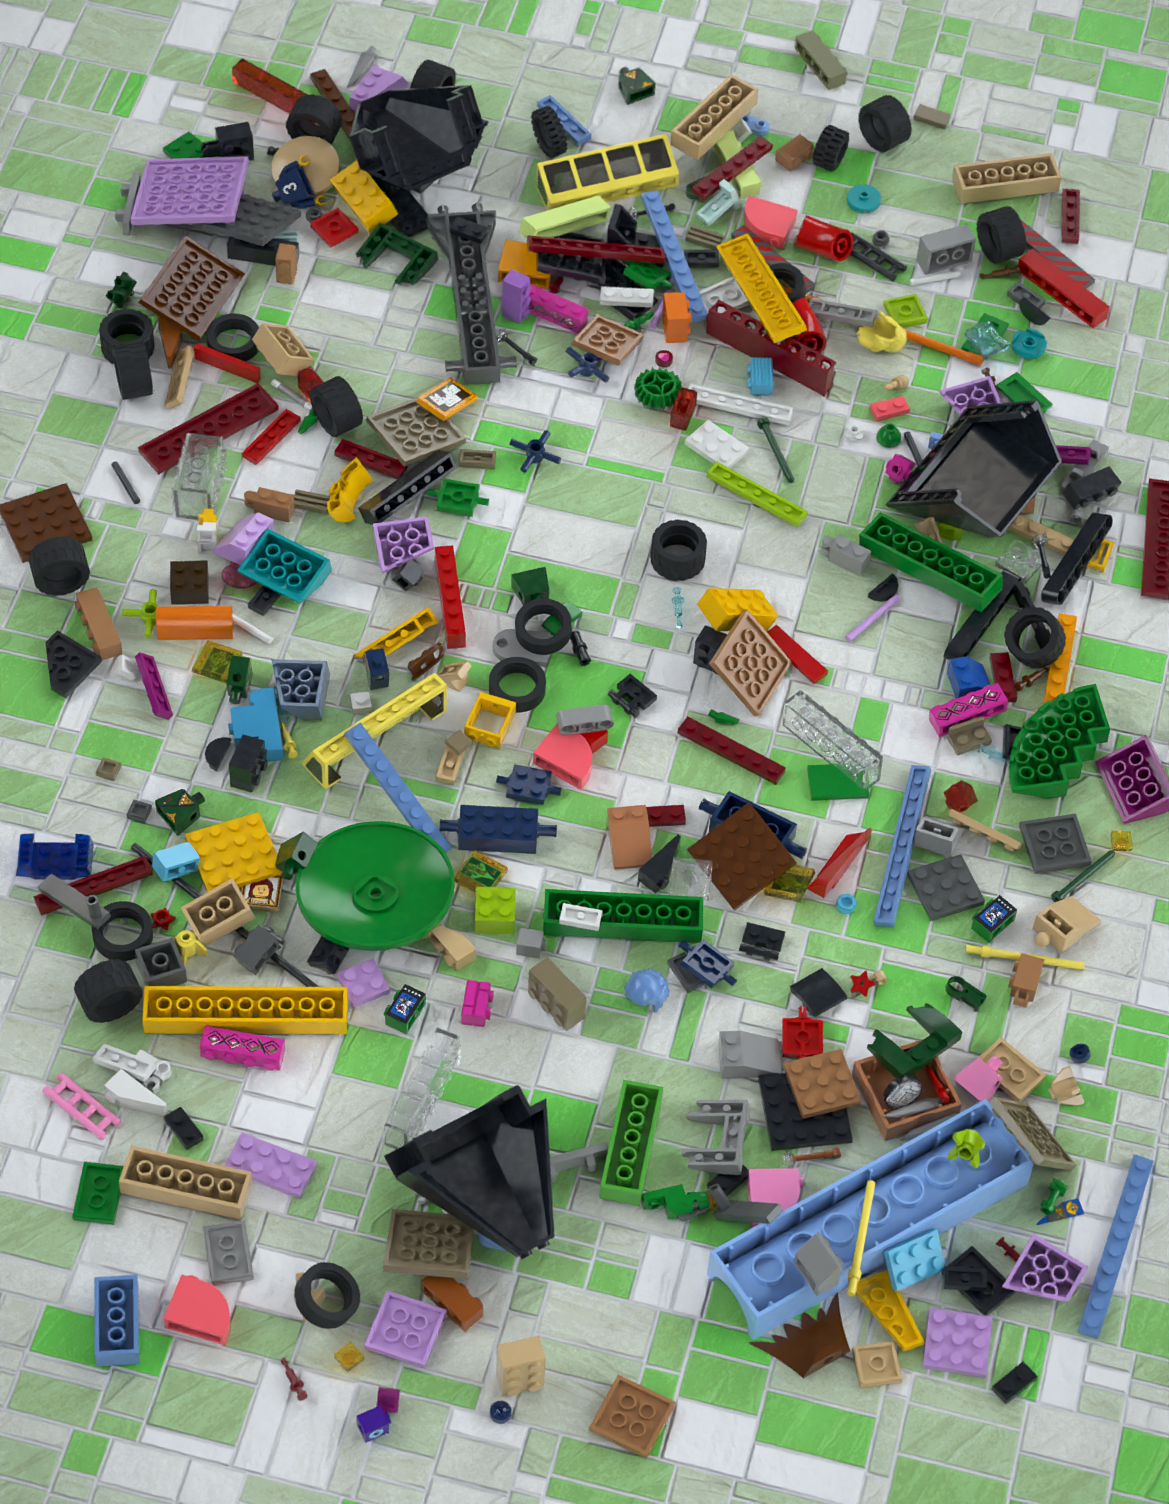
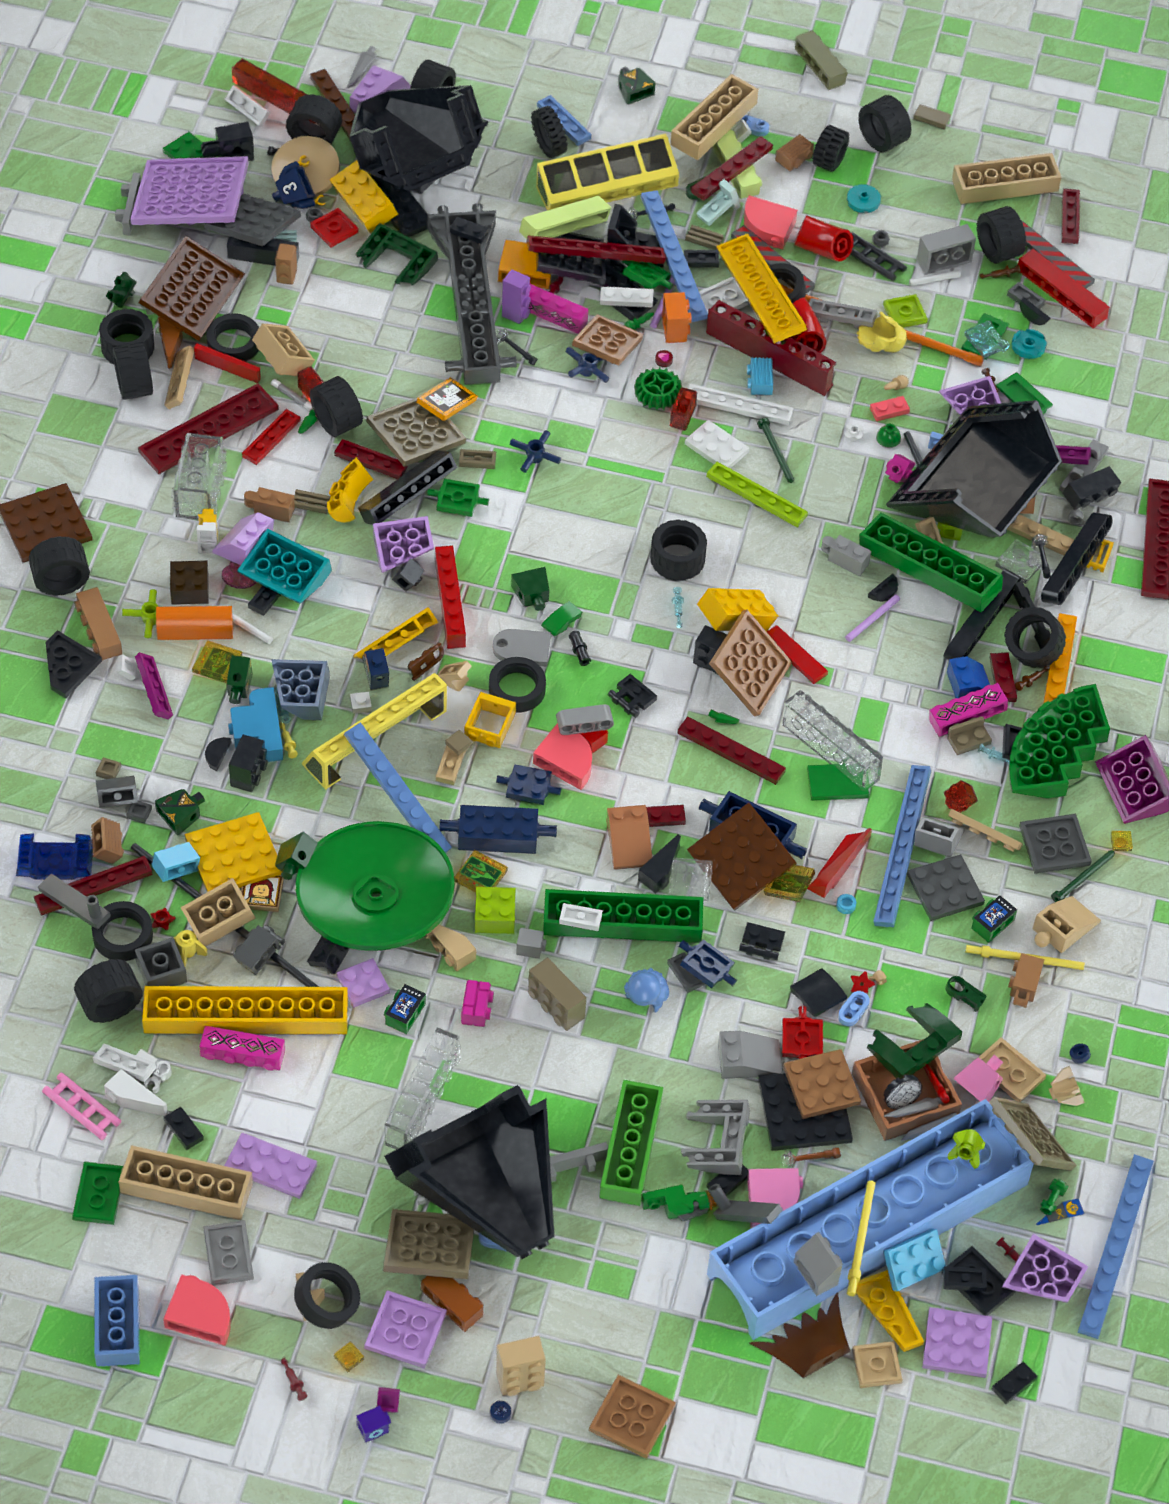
(107, 840): none -> medium nougat brick
(116, 791): none -> dark grey brick
(128, 487): black bar -> none
(247, 106): none -> white plate
(548, 645): black tyre -> none
(853, 1010): none -> light blue plate

